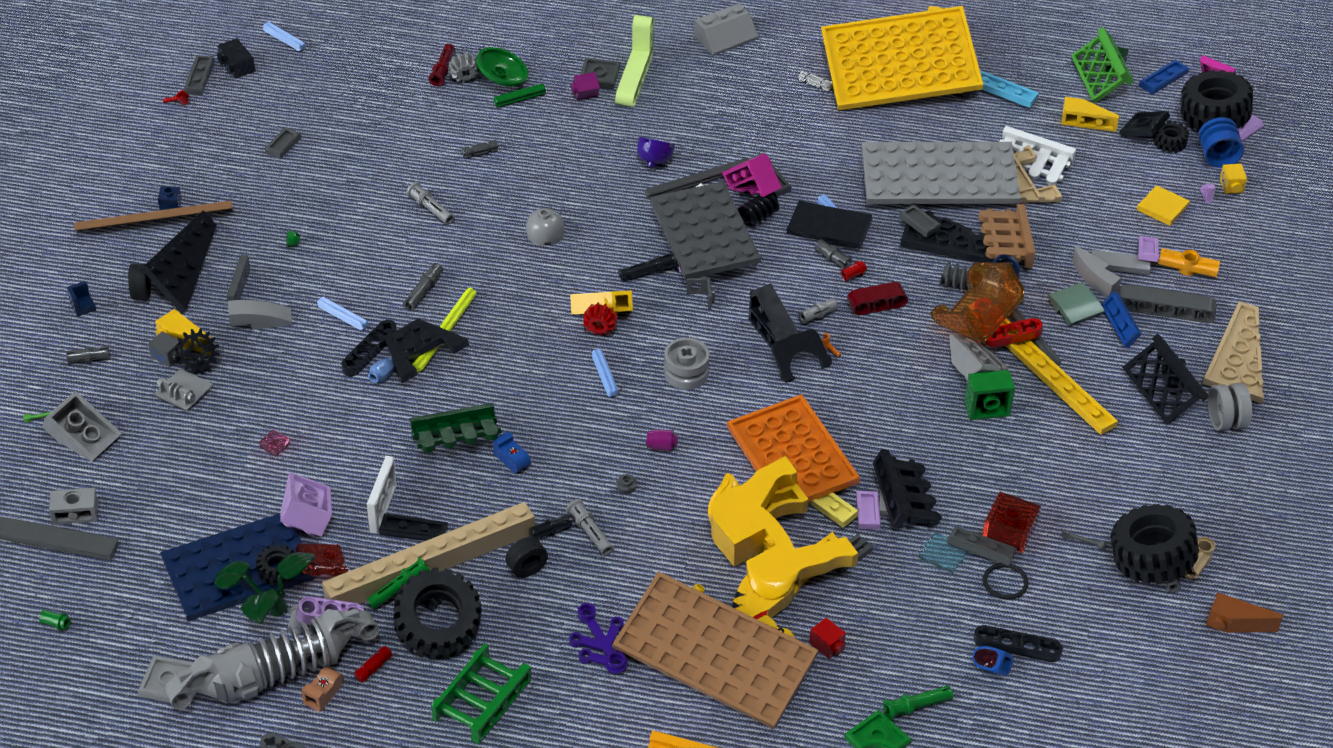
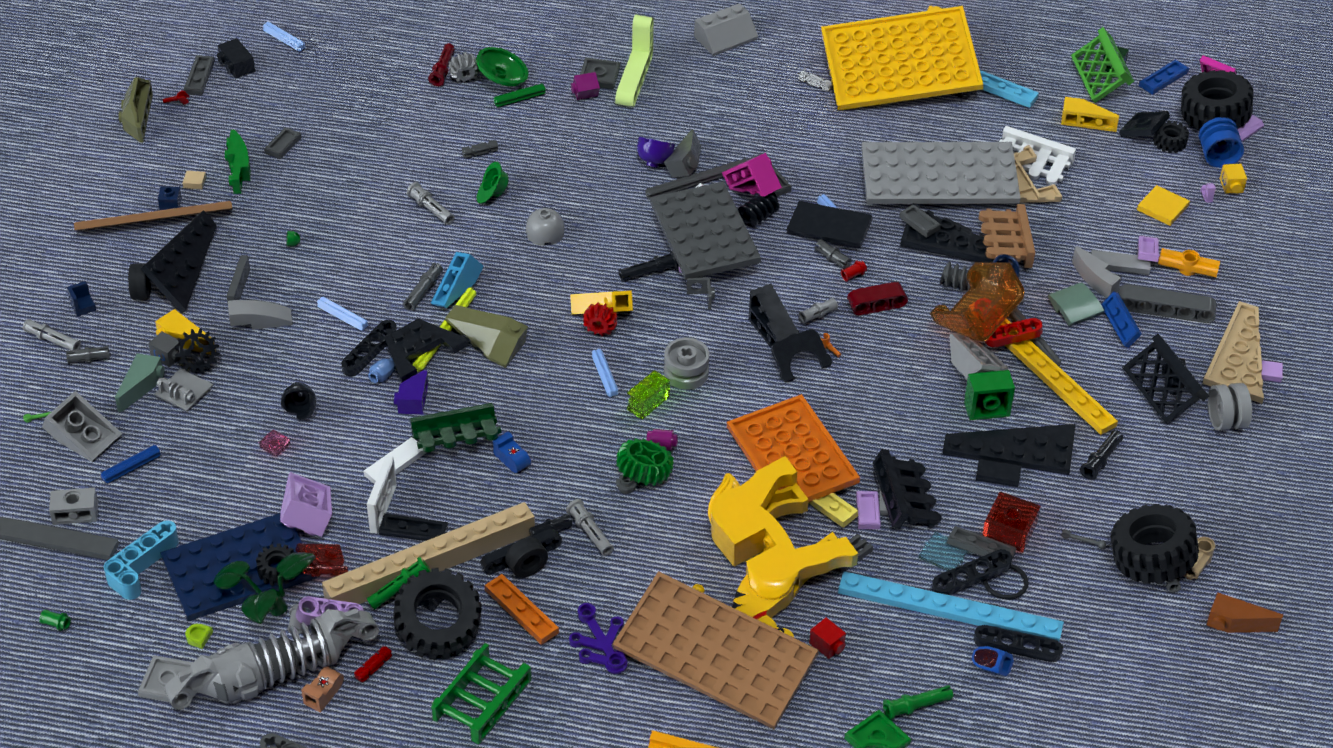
(33, 327): none -> light grey pin
(124, 567): none -> medium azure beam
(130, 464): none -> blue axle
(136, 108): none -> olive wedge
(139, 380): none -> sand green slope
(194, 179): none -> tan tile
(198, 635): none -> lime tile
(238, 161): none -> green slope
(297, 403): none -> black helmet
(402, 455): none -> white tile
(412, 394): none -> dark purple slope
(458, 278): none -> dark azure slope
(493, 183): none -> green piece
(493, 334): none -> olive wedge
(495, 561): none -> black beam
(521, 609): none -> orange plate
(644, 461): none -> green gear
(648, 394): none -> clear neon green hinge
(685, 156): none -> dark grey slope
(947, 606): none -> medium azure plate
(970, 569): none -> black beam
(998, 473): none -> black tile
(1030, 447): none -> black wing
(1098, 459): none -> black pin
(1272, 371): none -> lavender tile

